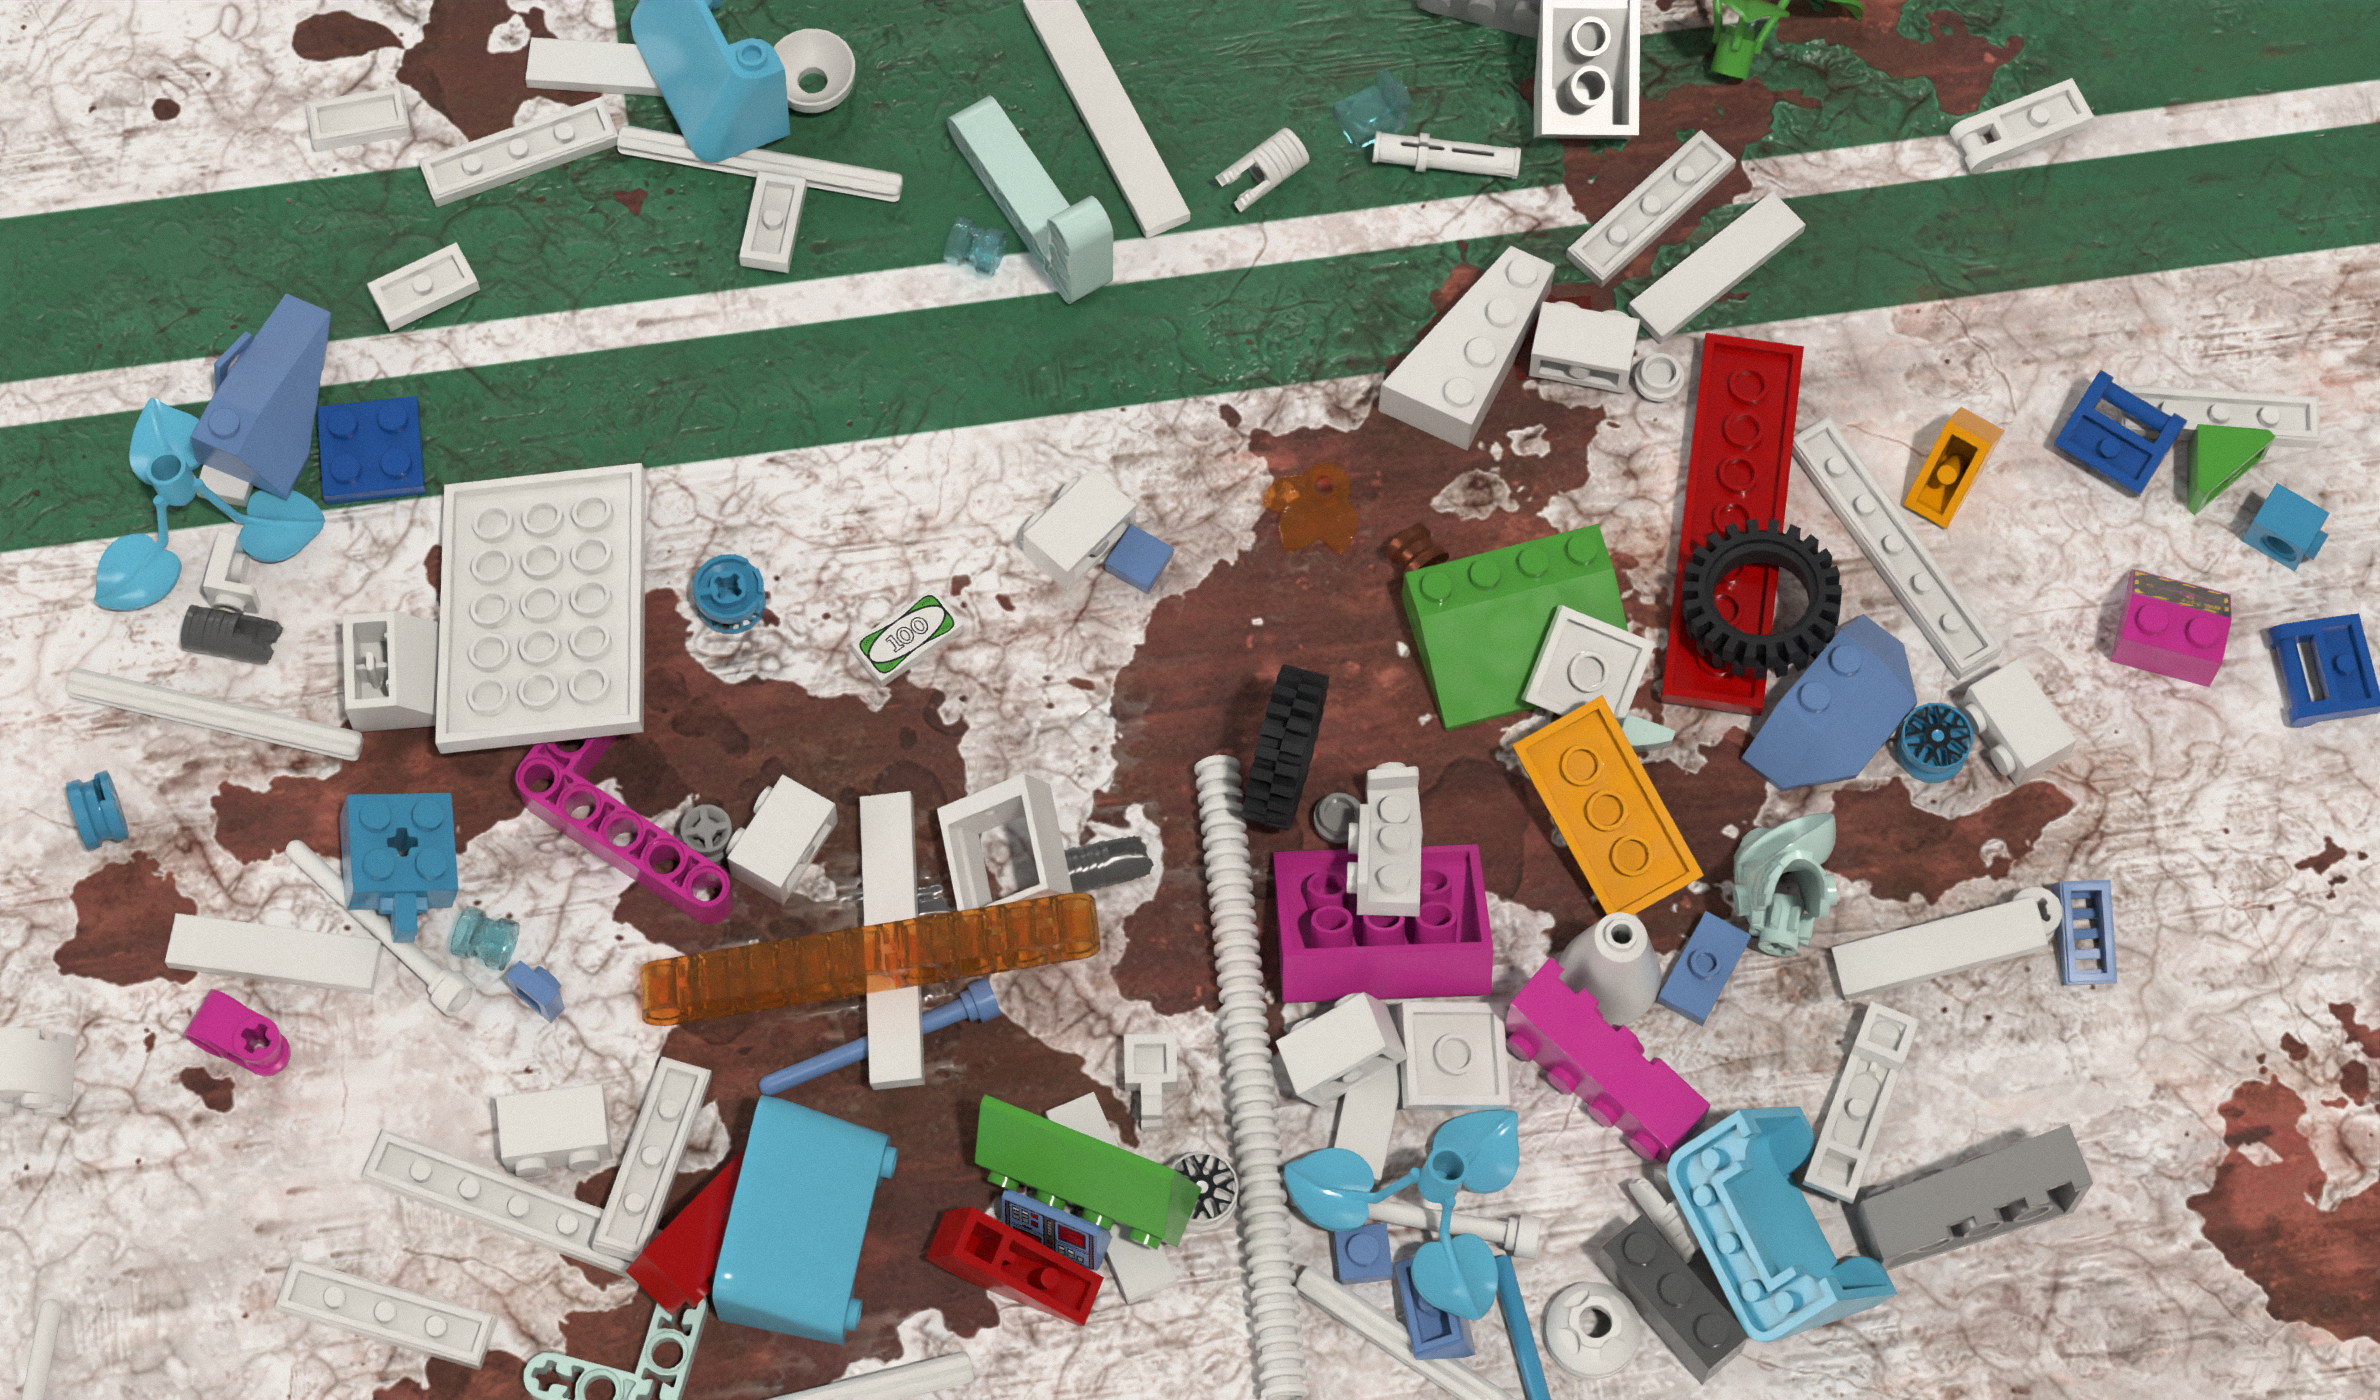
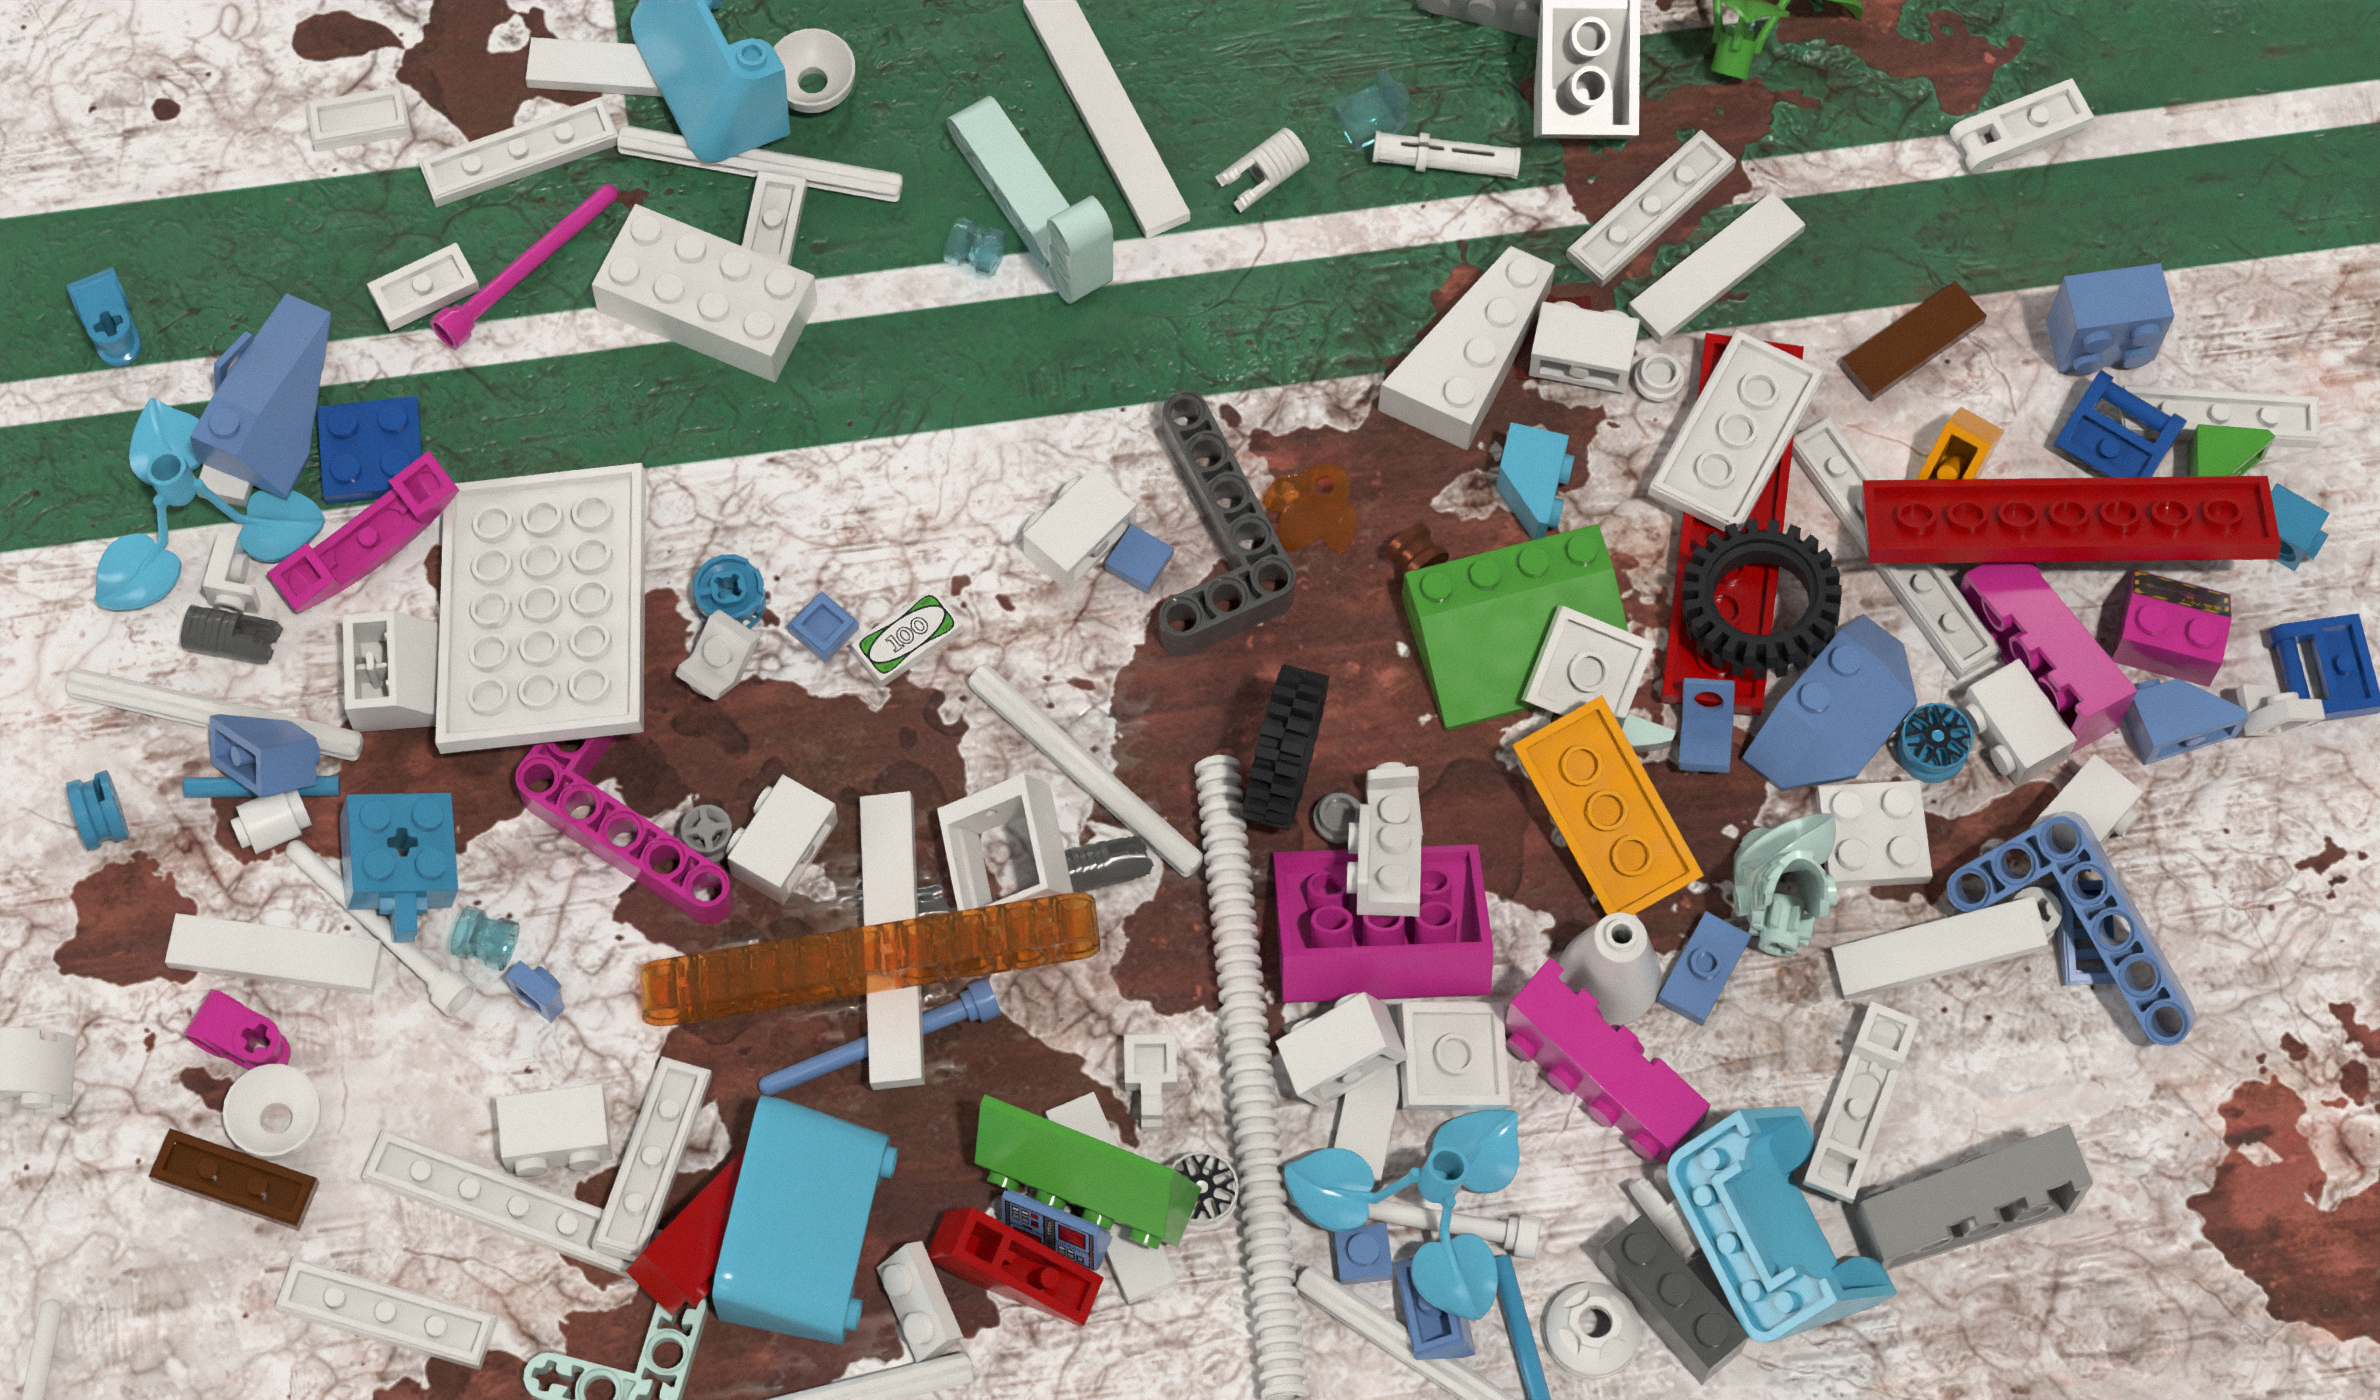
(107, 317): none -> dark azure piece
(228, 787): none -> dark azure bar
(234, 1179): none -> reddish brown tile
(258, 1093): none -> white piece
(264, 753): none -> medium blue slope
(270, 820): none -> white brick
(367, 539): none -> dark pink slope
(455, 323): none -> dark pink piece
(705, 293): none -> white brick
(719, 656): none -> white bracket
(823, 627): none -> medium blue tile
(919, 1301): none -> white plate
(1086, 770): none -> white axle
(1229, 527): none -> dark grey beam
(1530, 475): none -> medium azure slope
(1706, 730): none -> medium blue bracket
(1737, 432): none -> white tile
(1877, 834): none -> white plate
(1913, 341): none -> reddish brown tile
(2052, 644): none -> dark pink wedge
(2070, 519): none -> red plate
(2091, 911): none -> medium blue beam
(2101, 798): none -> white brick
(2109, 319): none -> medium blue brick
(2178, 719): none -> medium blue slope
(2275, 712): none -> white bracket

